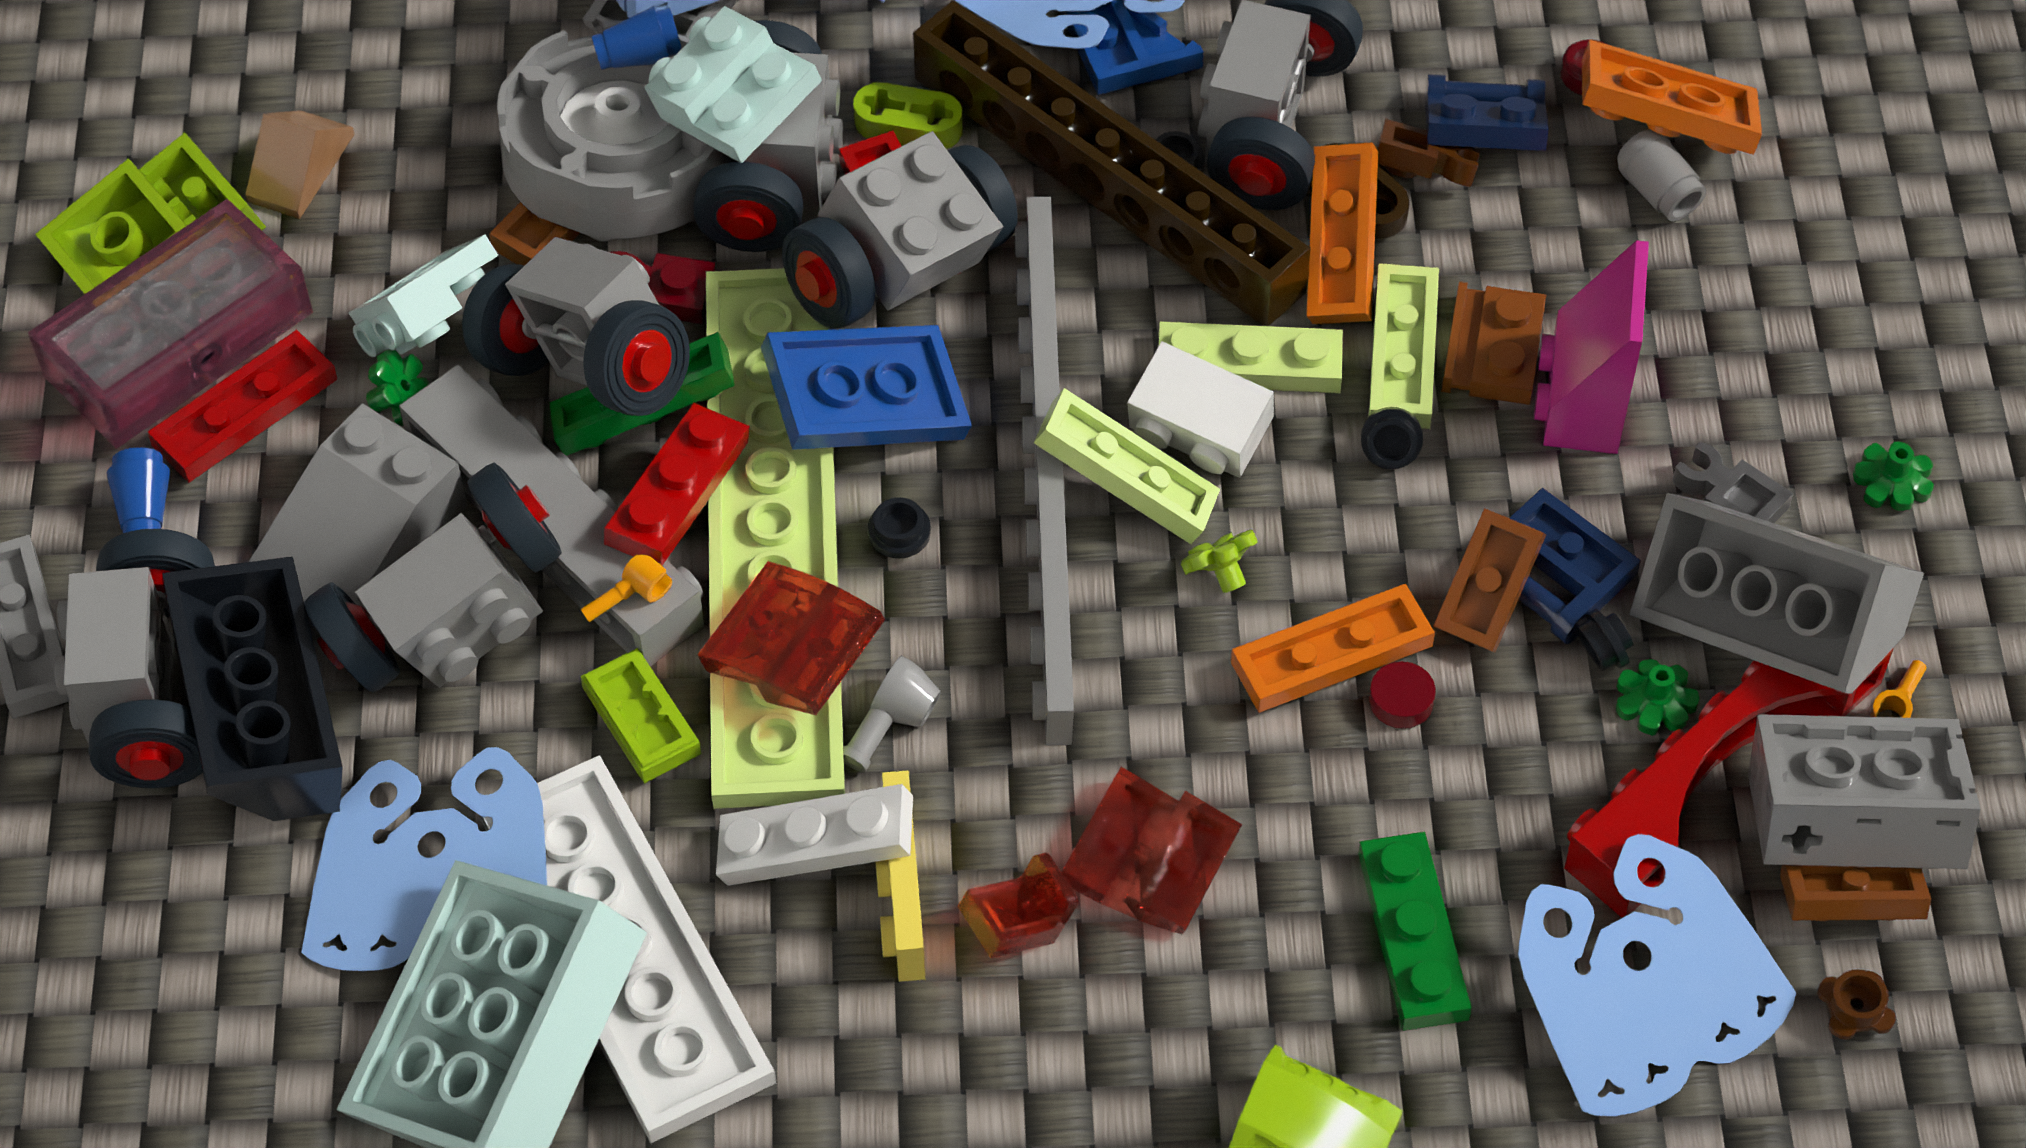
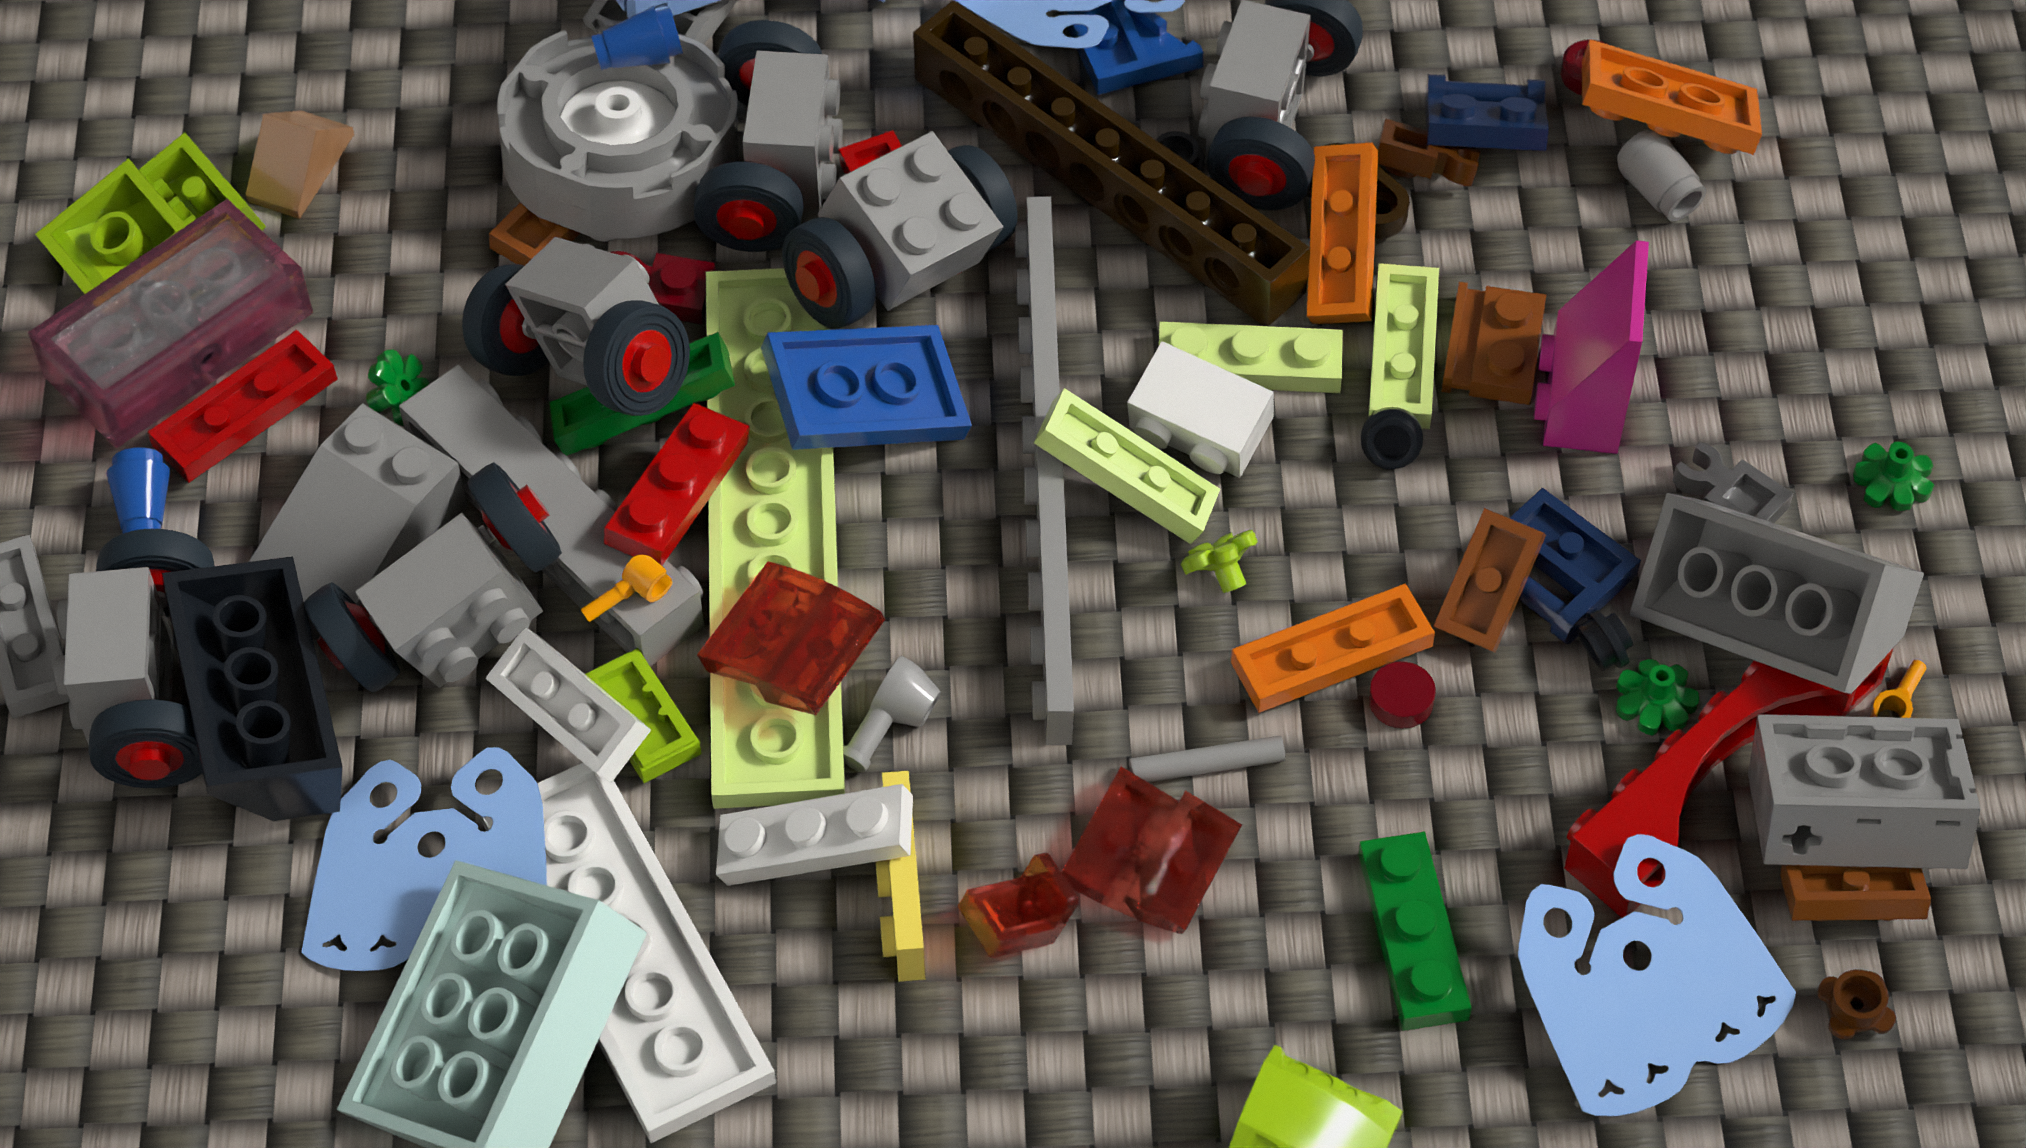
(417, 305): light aqua plate -> none
(568, 704): none -> white plate
(730, 84): light aqua plate -> none
(899, 528): black plate -> none
(907, 113): lime beam -> none
(1208, 759): none -> light grey piece

